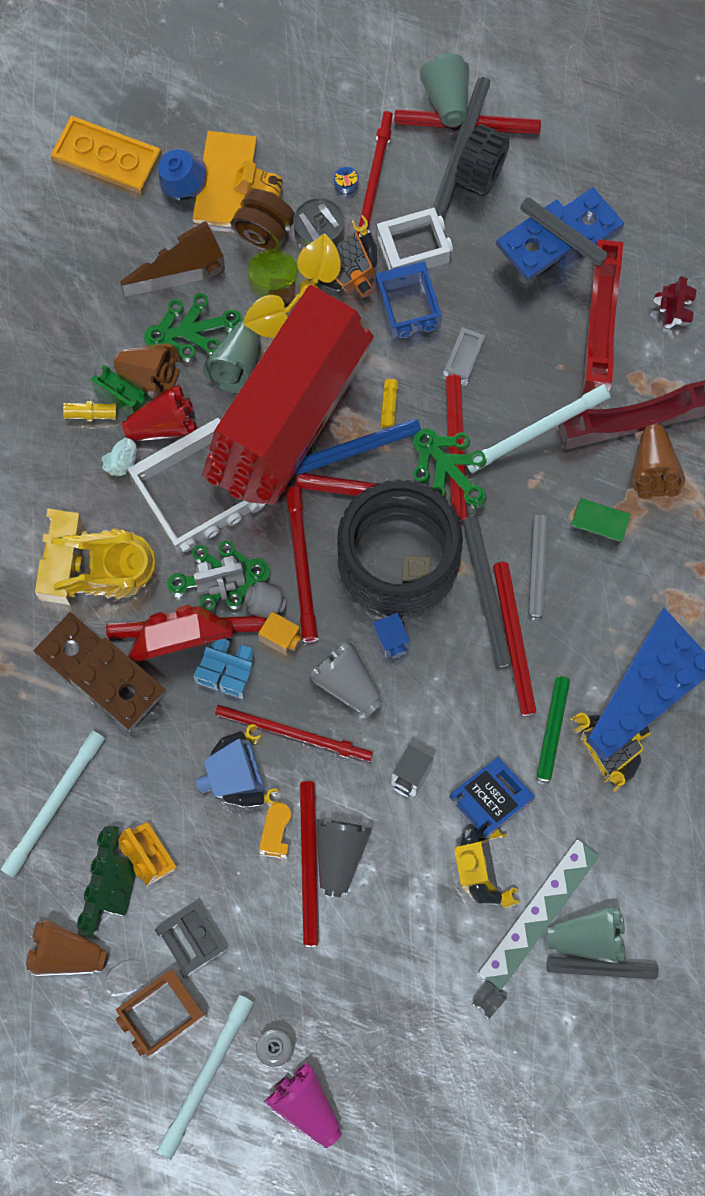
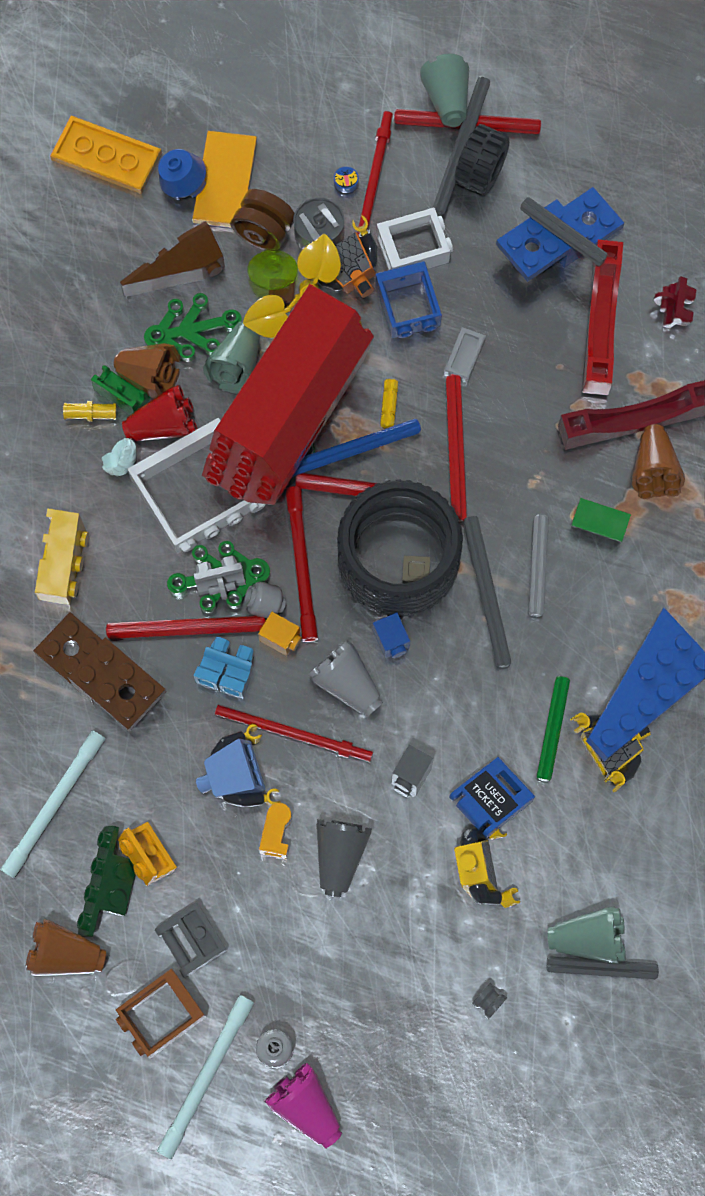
(117, 563): yellow piece -> none
(178, 631): red wedge -> none
(250, 177): light orange leg -> none
(309, 864): red axle -> none
(447, 463): green plant -> none
(514, 639): red axle -> none
(538, 915): tile -> none
(586, 402): light aqua piece -> none

